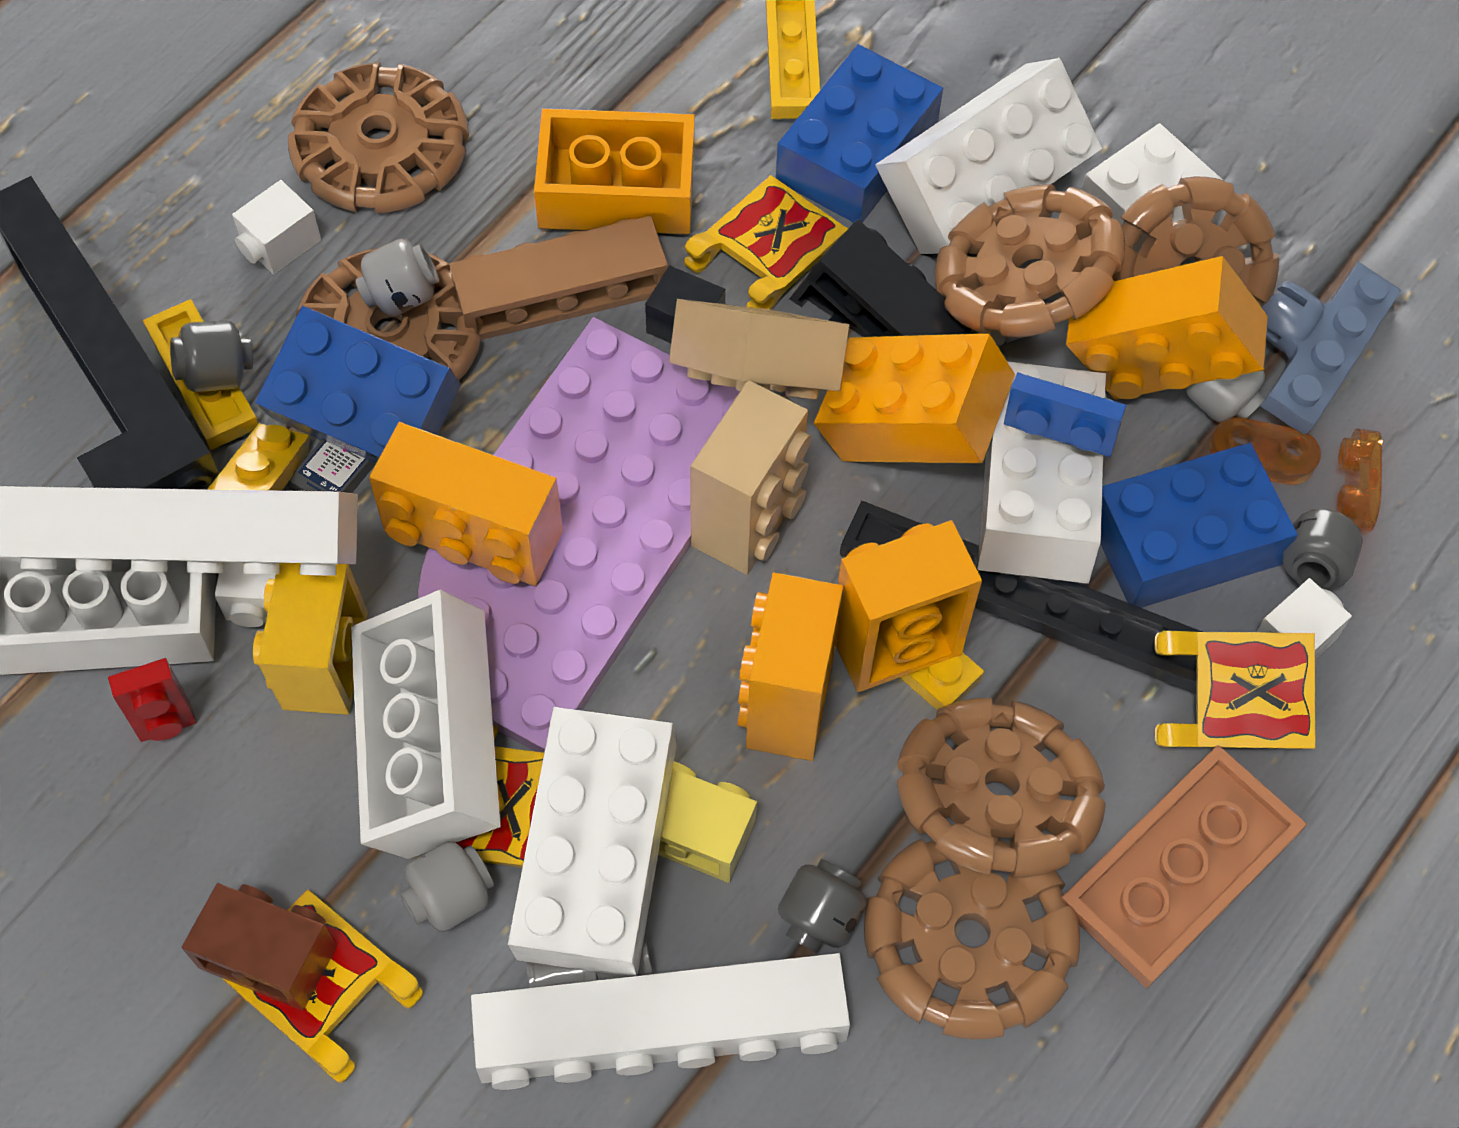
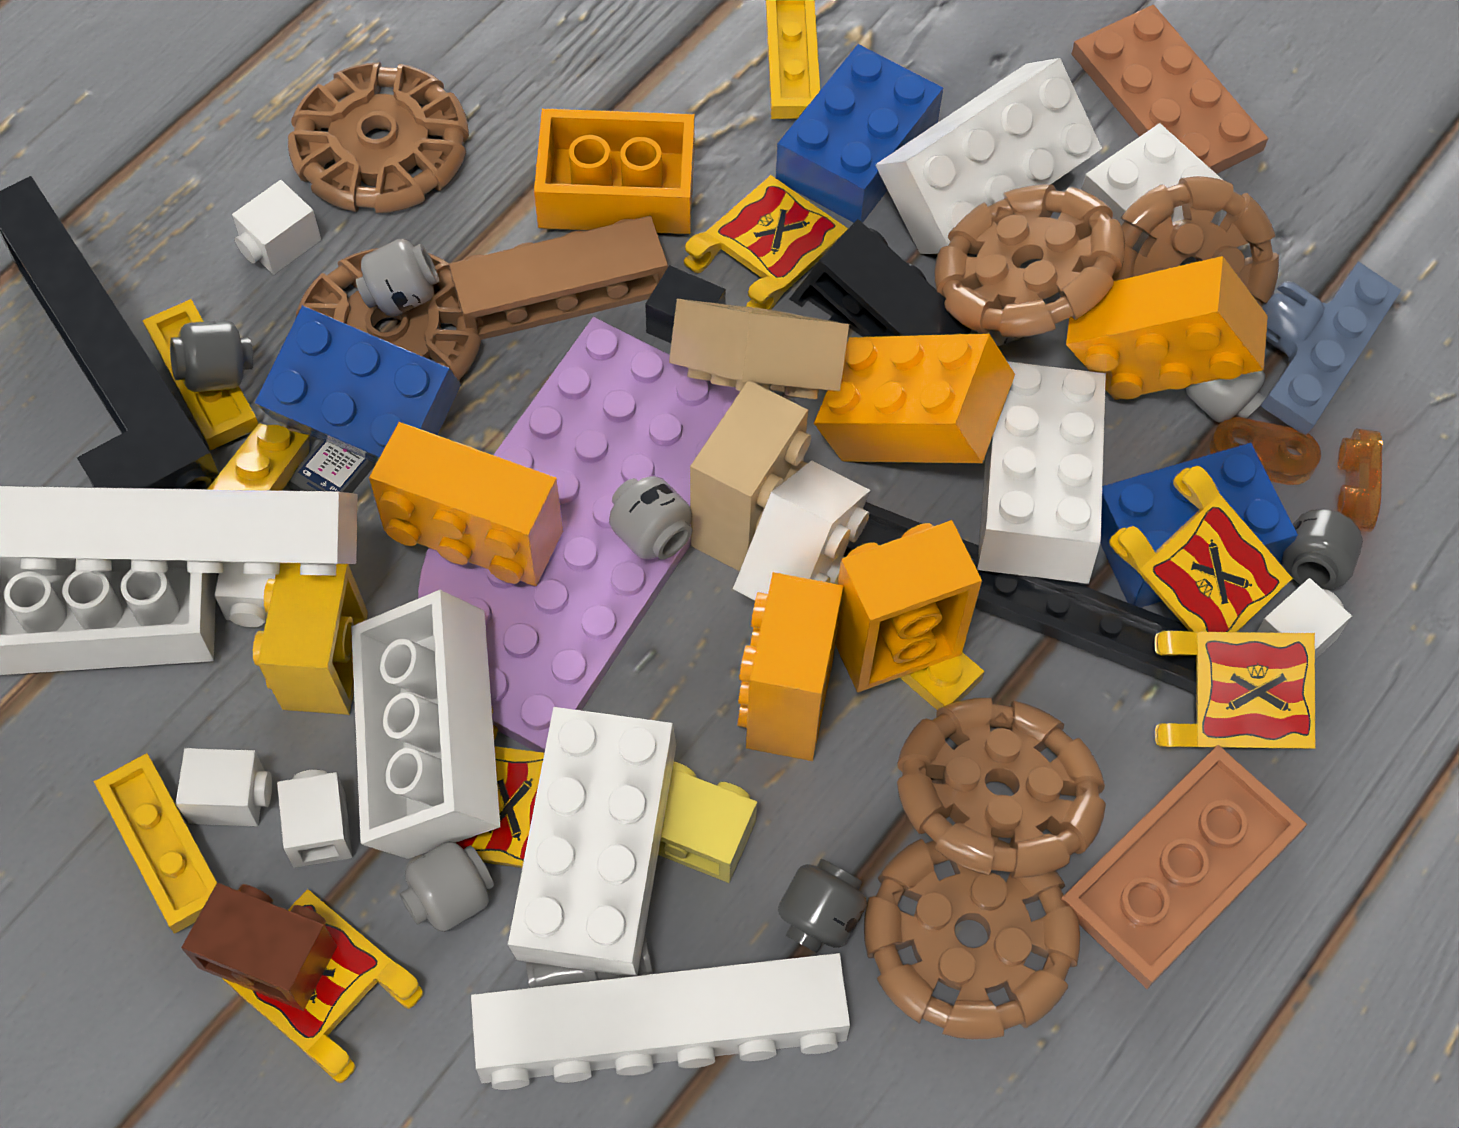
(152, 701): red plate -> none
(158, 840): none -> yellow plate
(222, 787): none -> white brick
(314, 818): none -> white brick
(650, 517): none -> light grey head
(804, 529): none -> white brick
(1064, 414): blue plate -> none
(1161, 80): none -> nougat plate
(1212, 567): none -> flag

